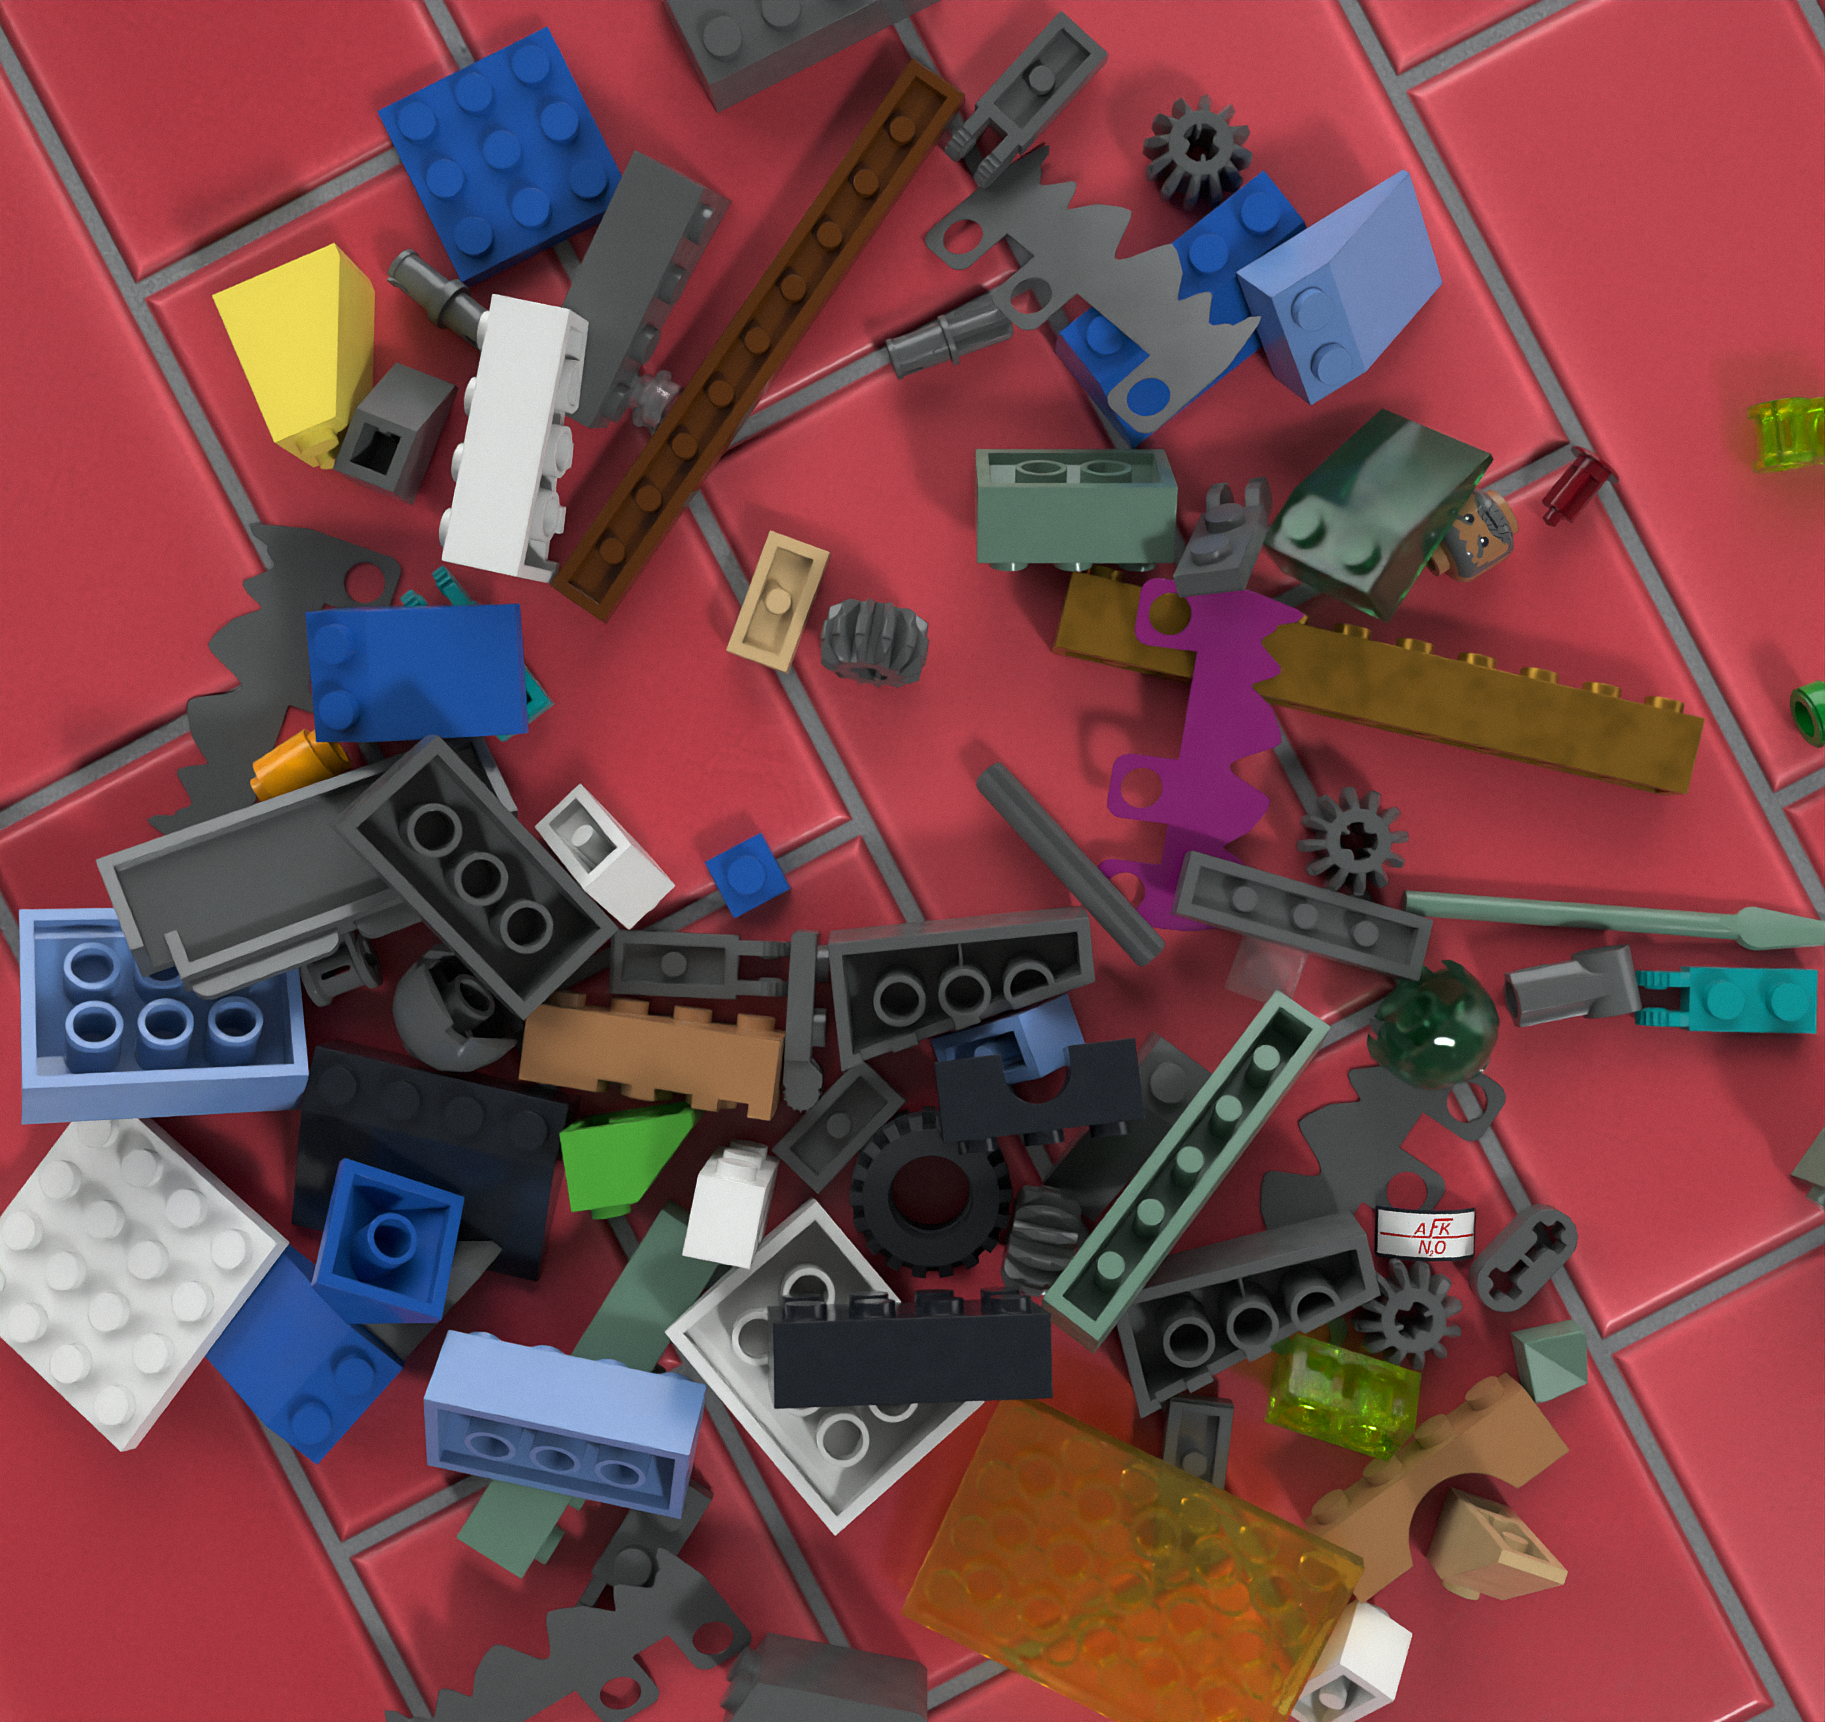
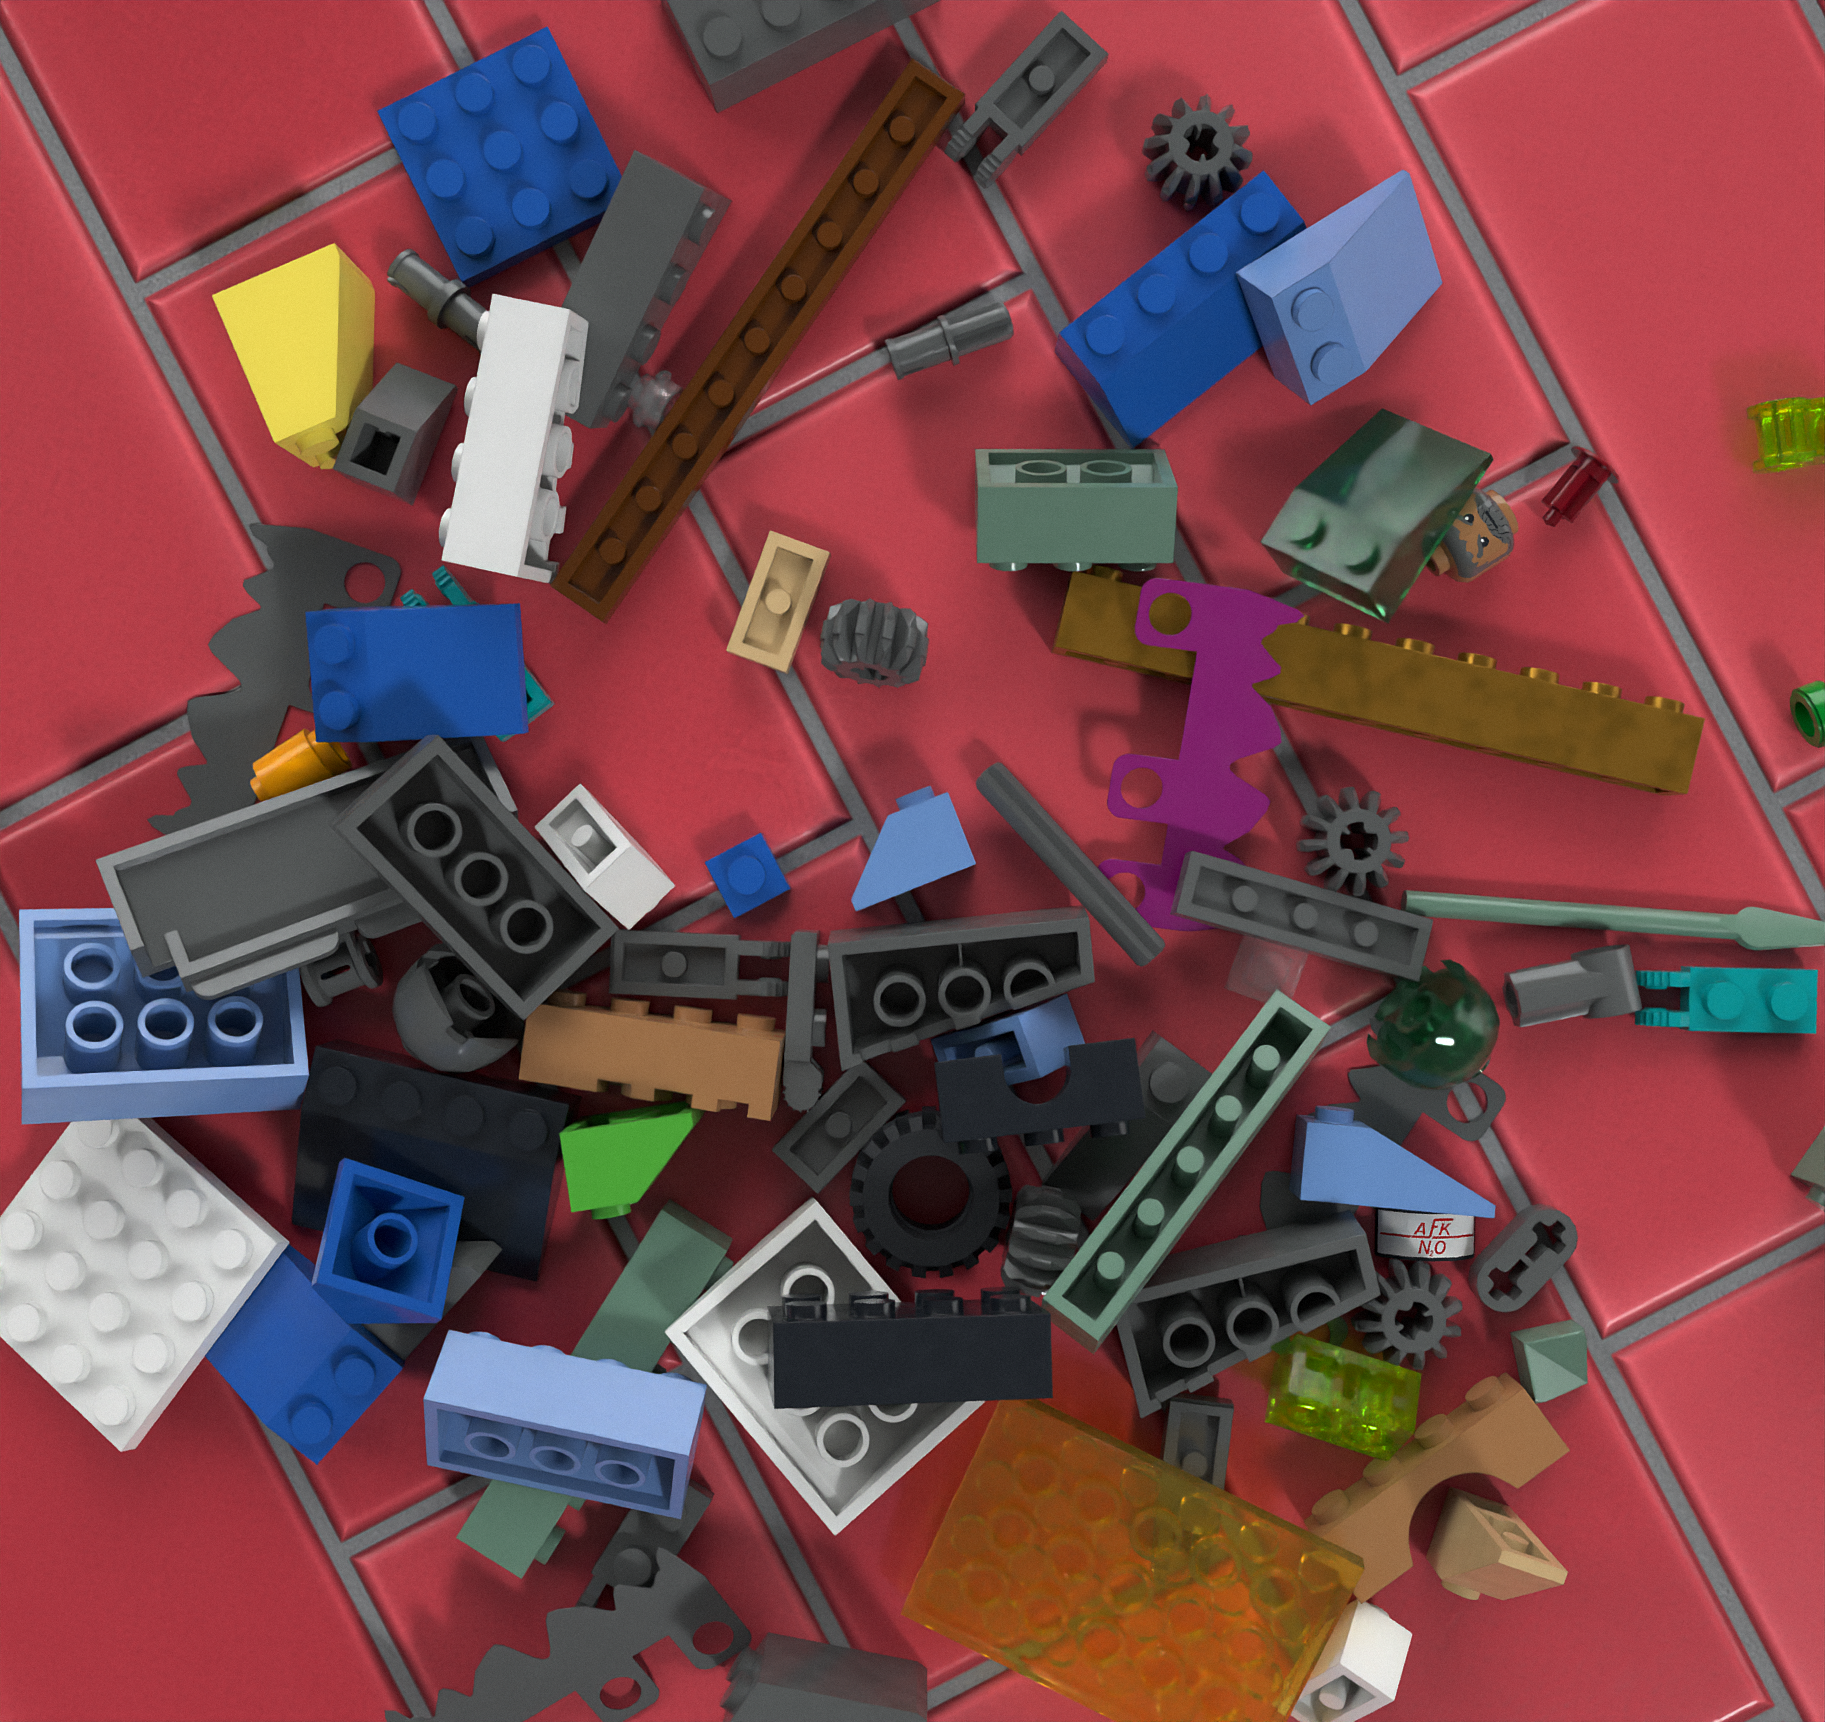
(732, 1204): white arch -> none
(914, 848): none -> medium blue slope
(1077, 256): dark grey piece -> none
(1225, 541): dark grey hinge -> none
(1356, 1165): none -> medium blue slope

